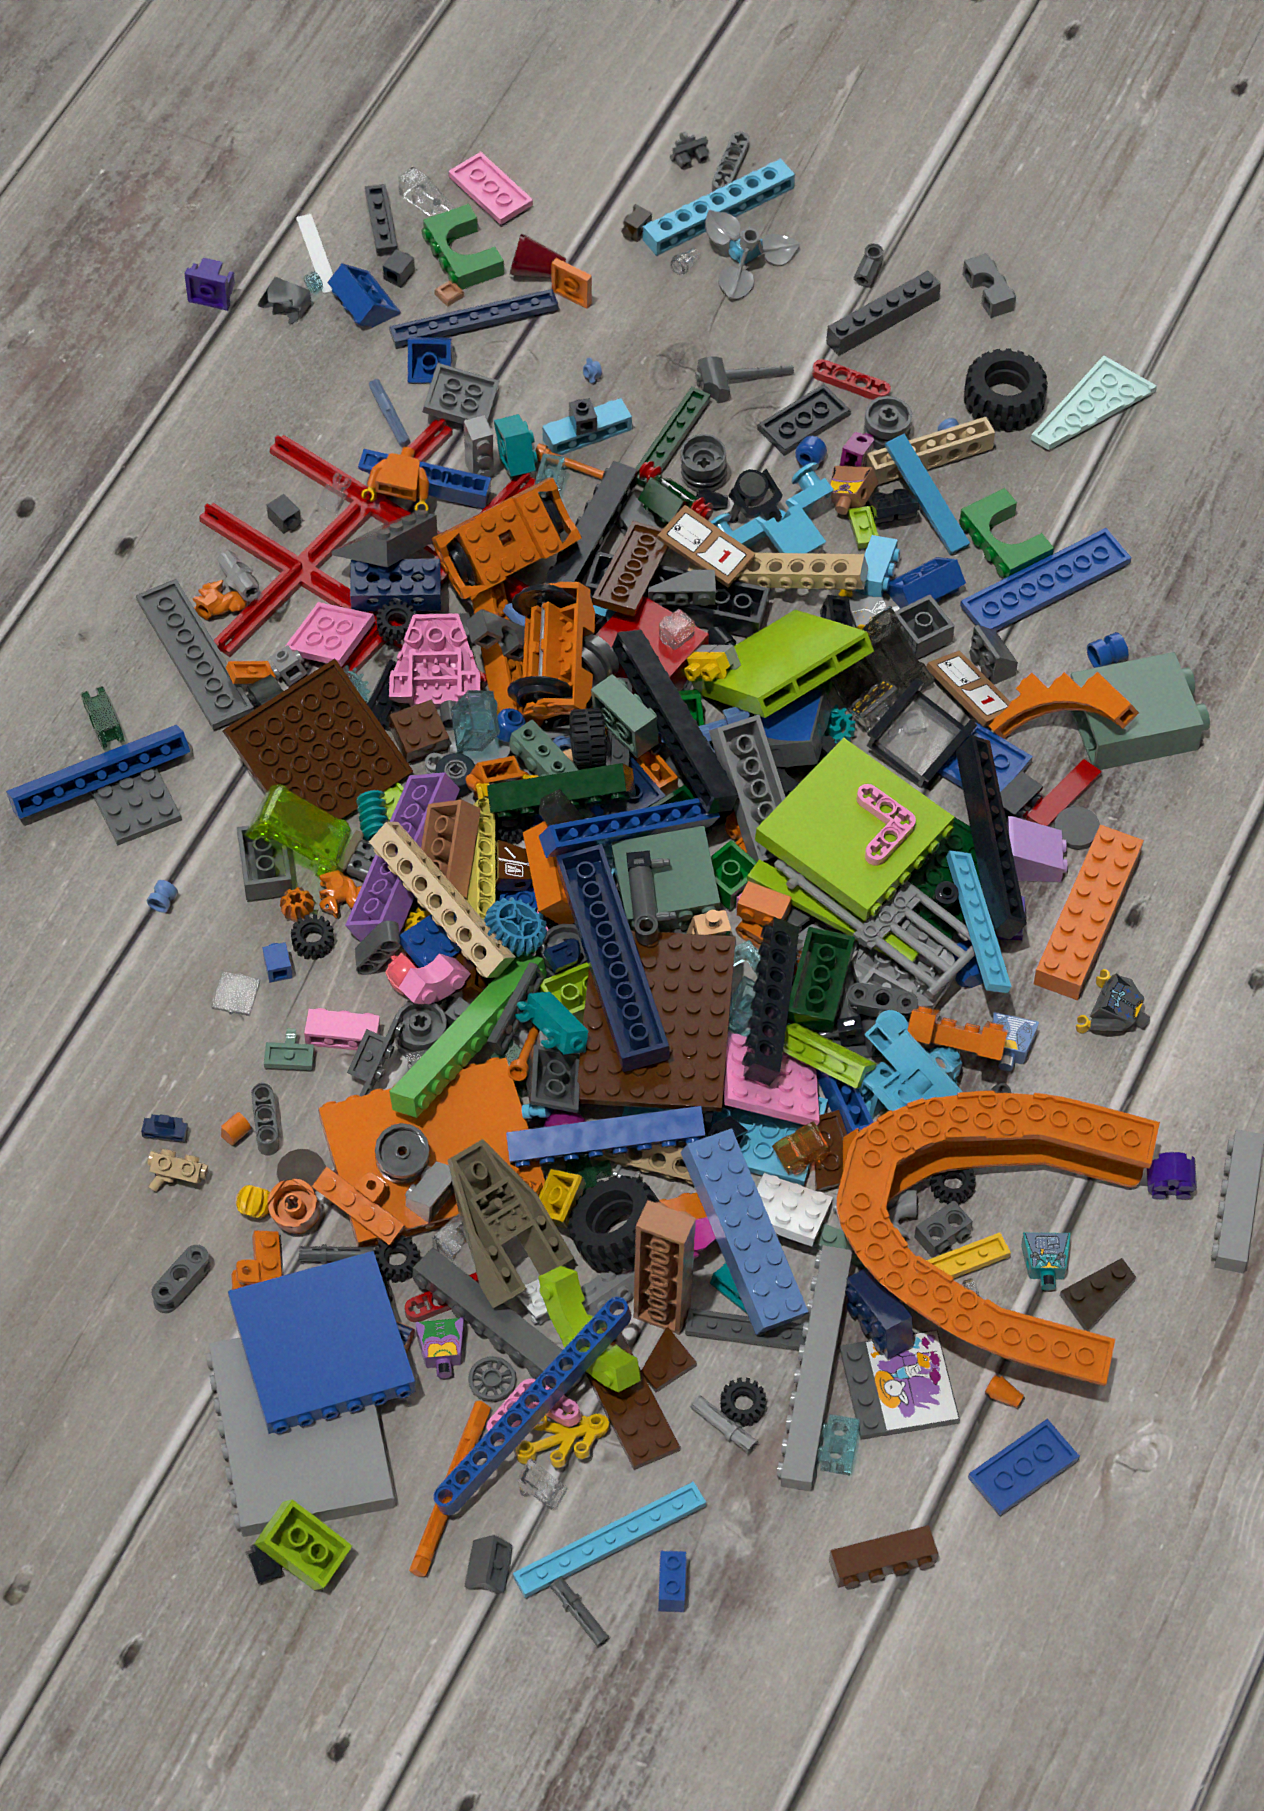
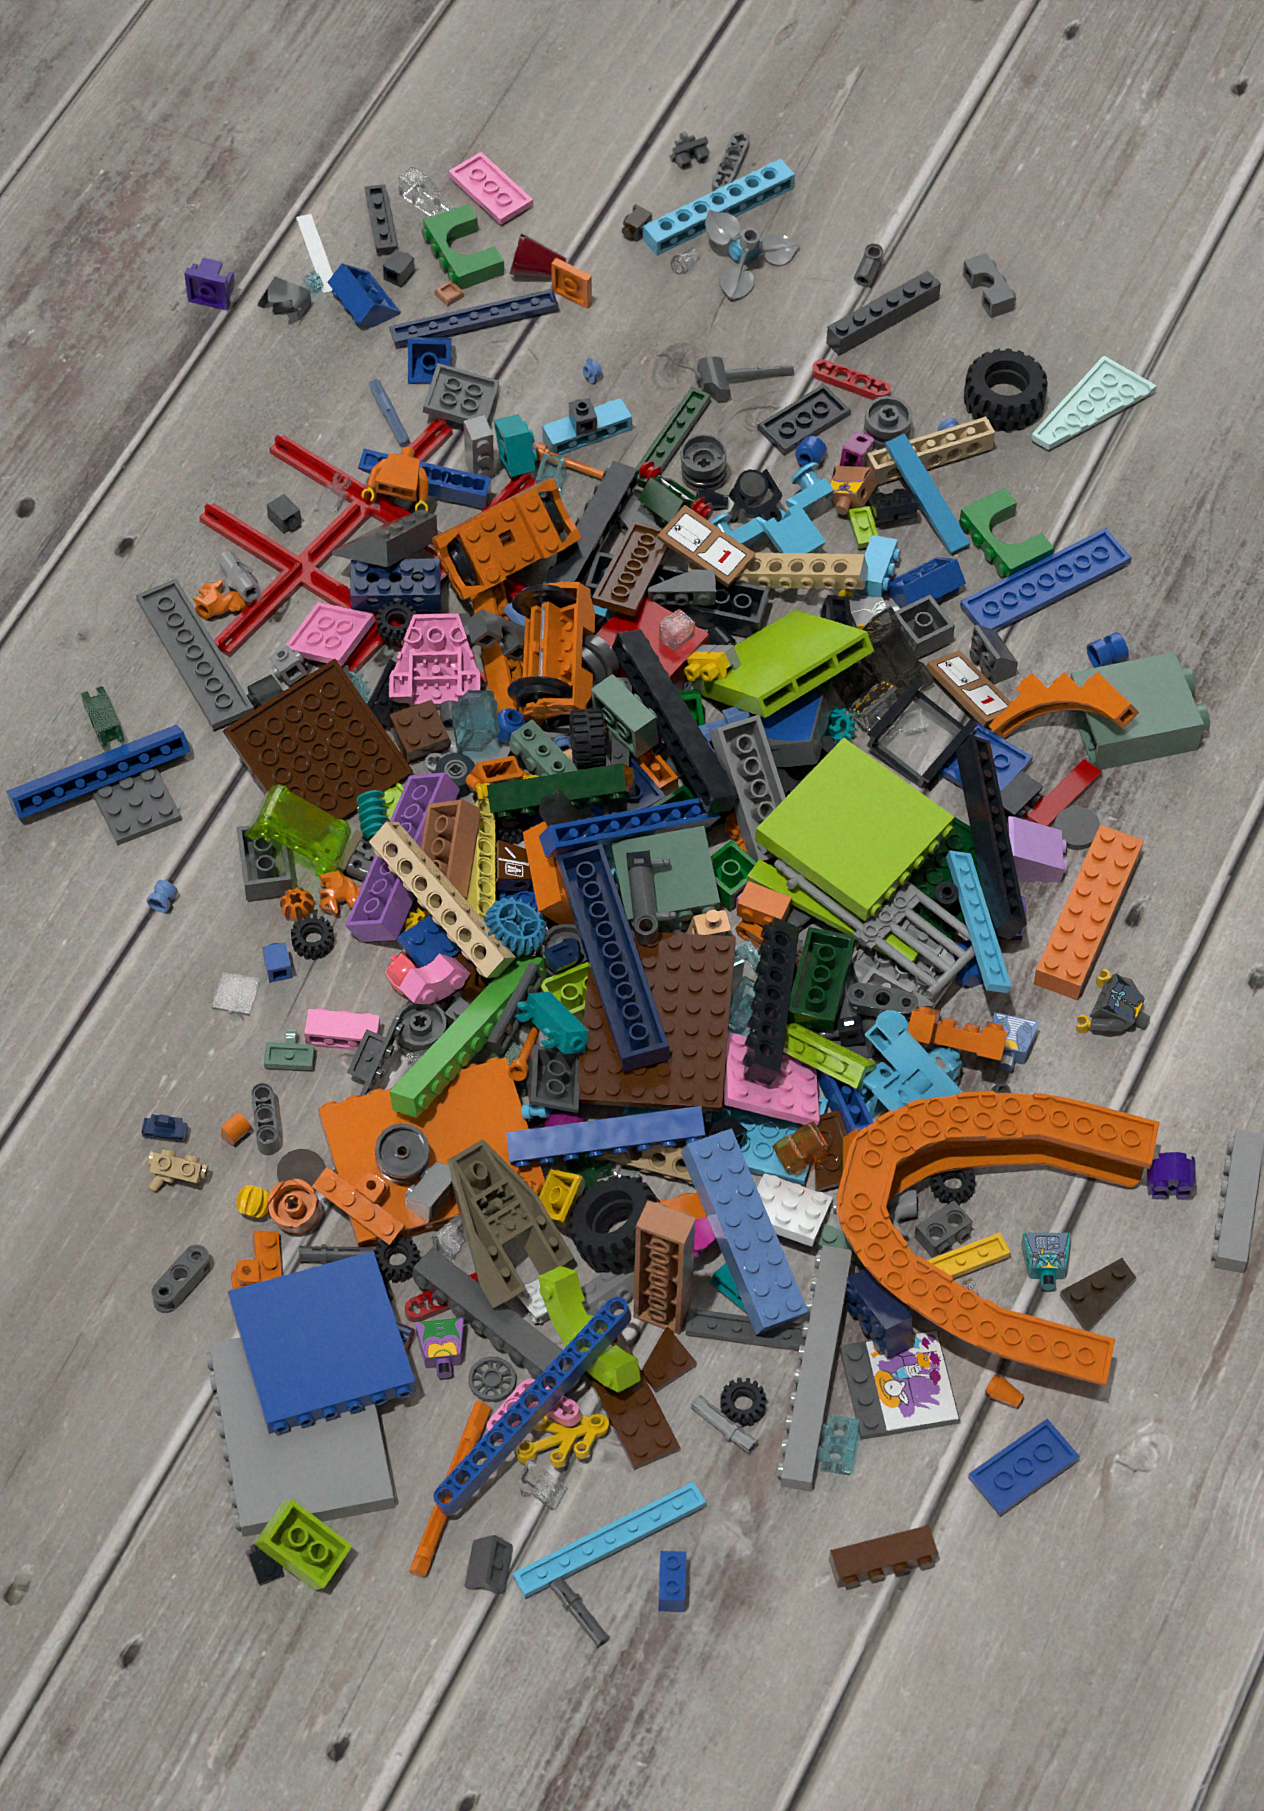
(248, 671): orange plate -> none
(377, 947): dark grey beam -> none
(893, 825): bright pink beam -> none

